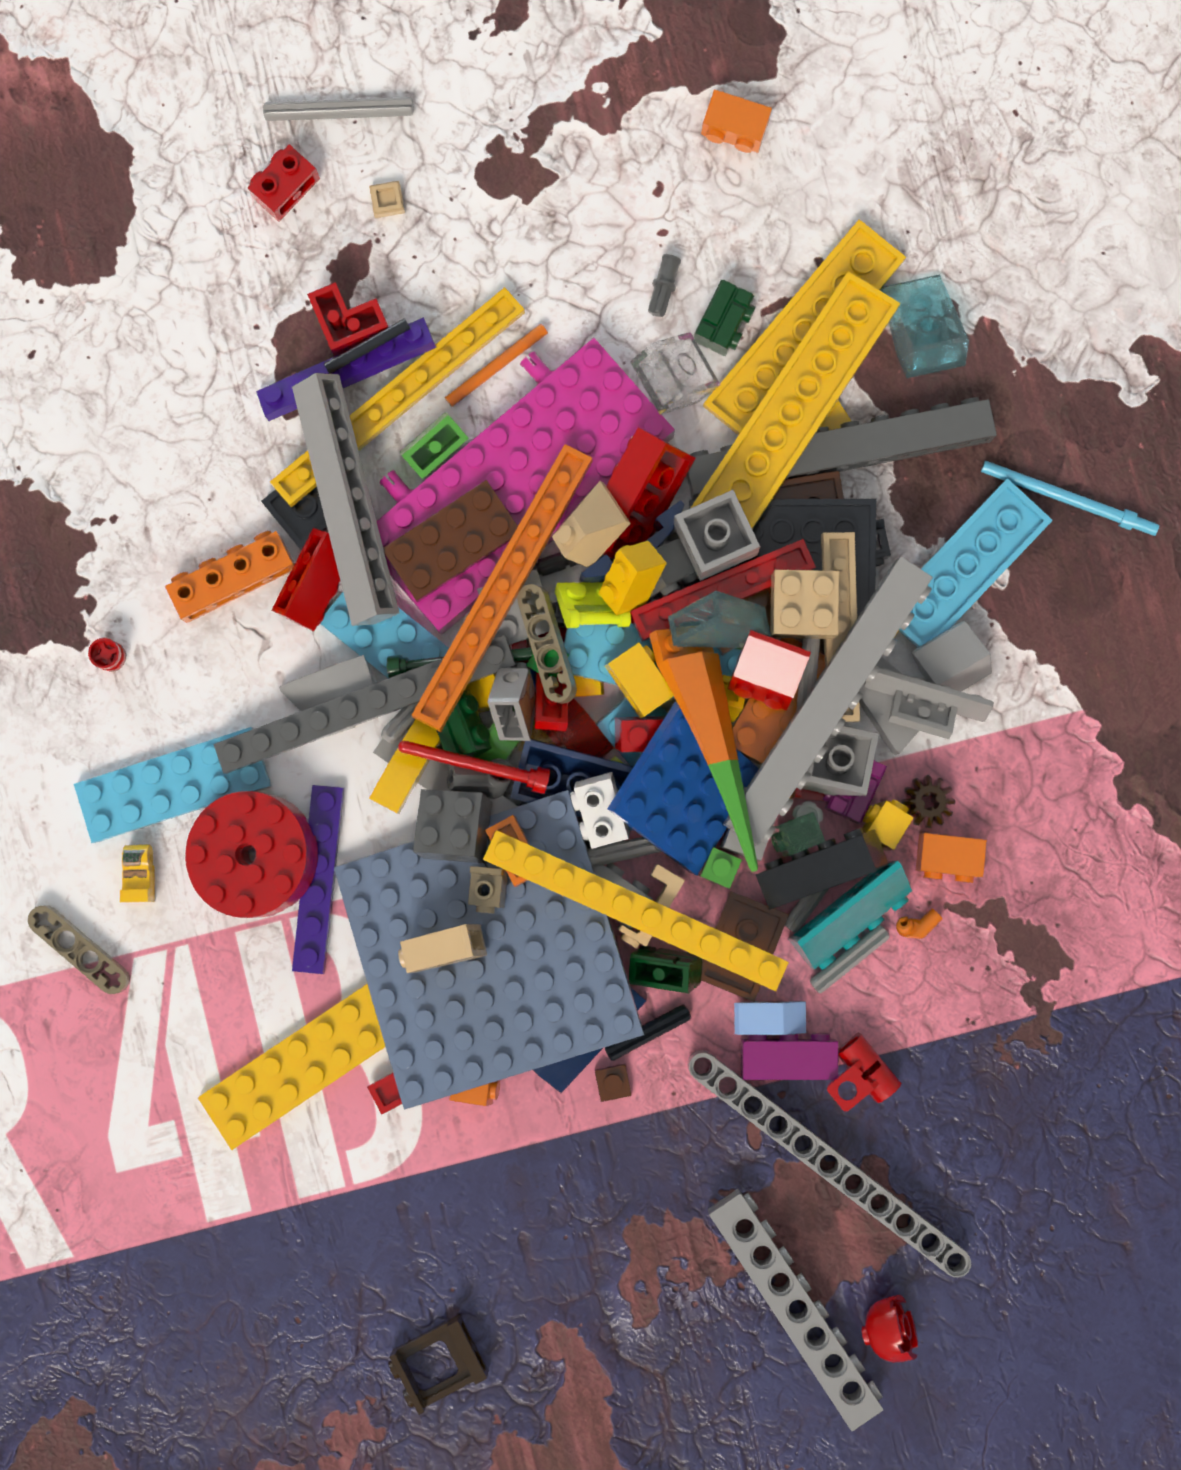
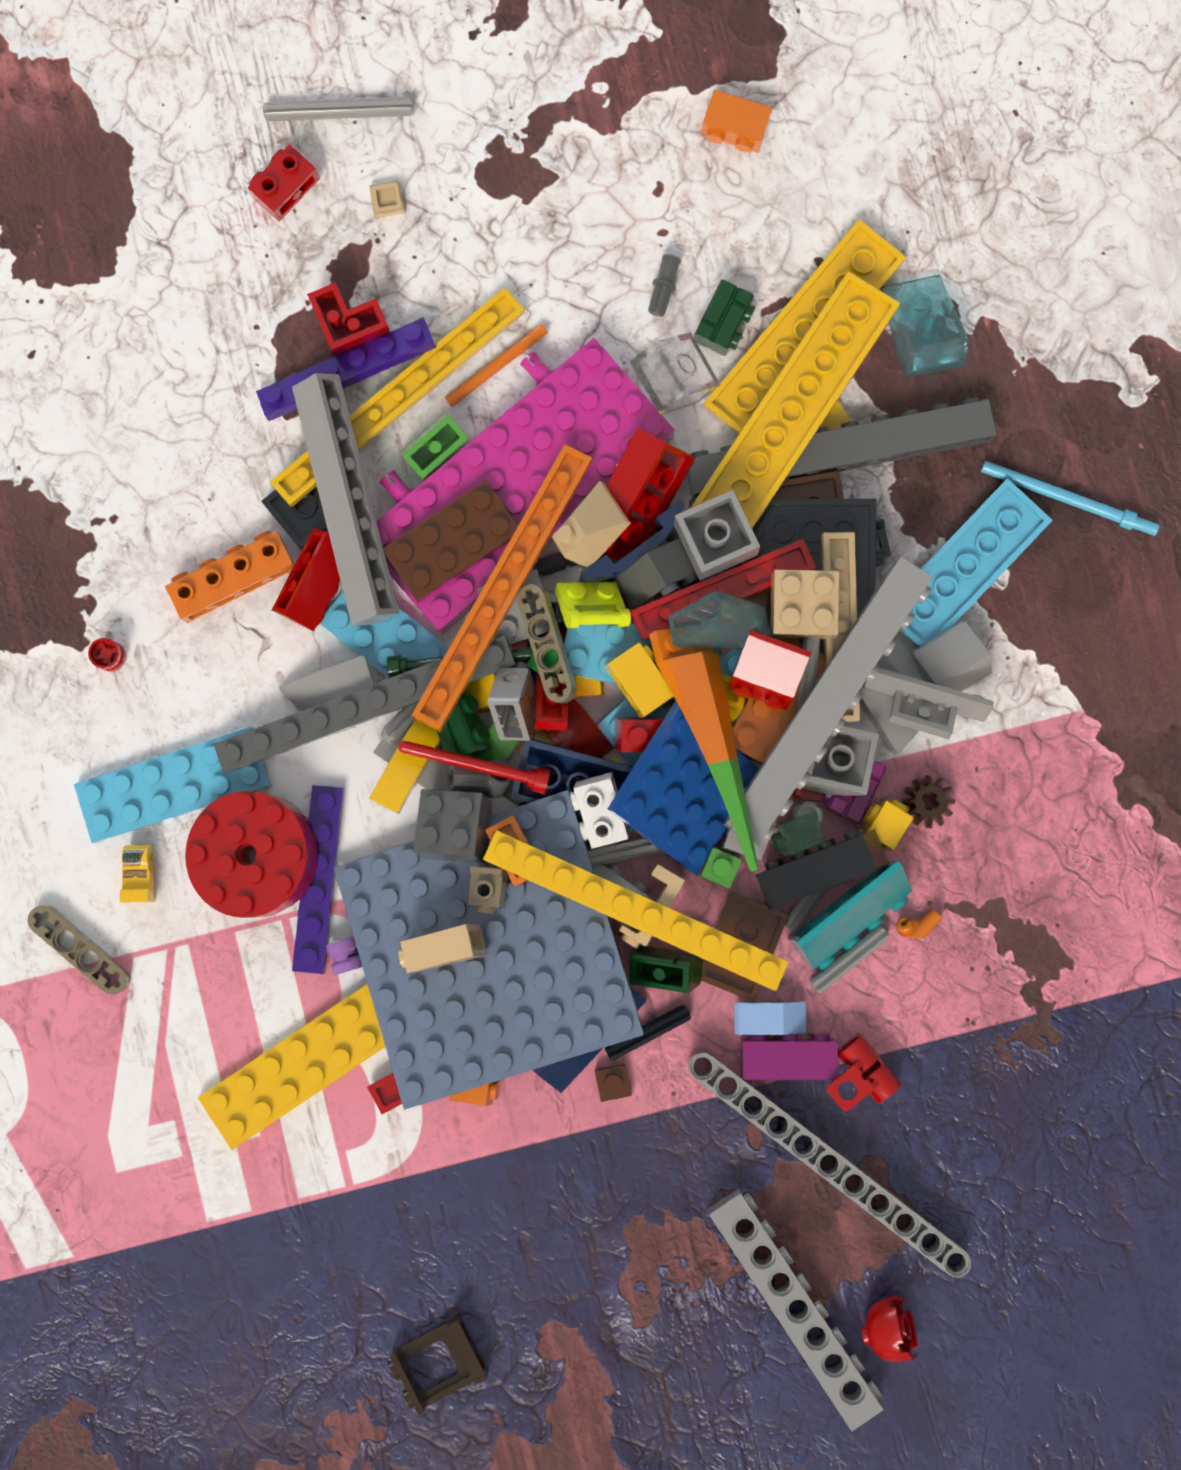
(344, 956): none -> medium lavender wheel
(367, 346): black bar -> none
(632, 577): yellow brick -> none
(950, 856): orange brick -> none

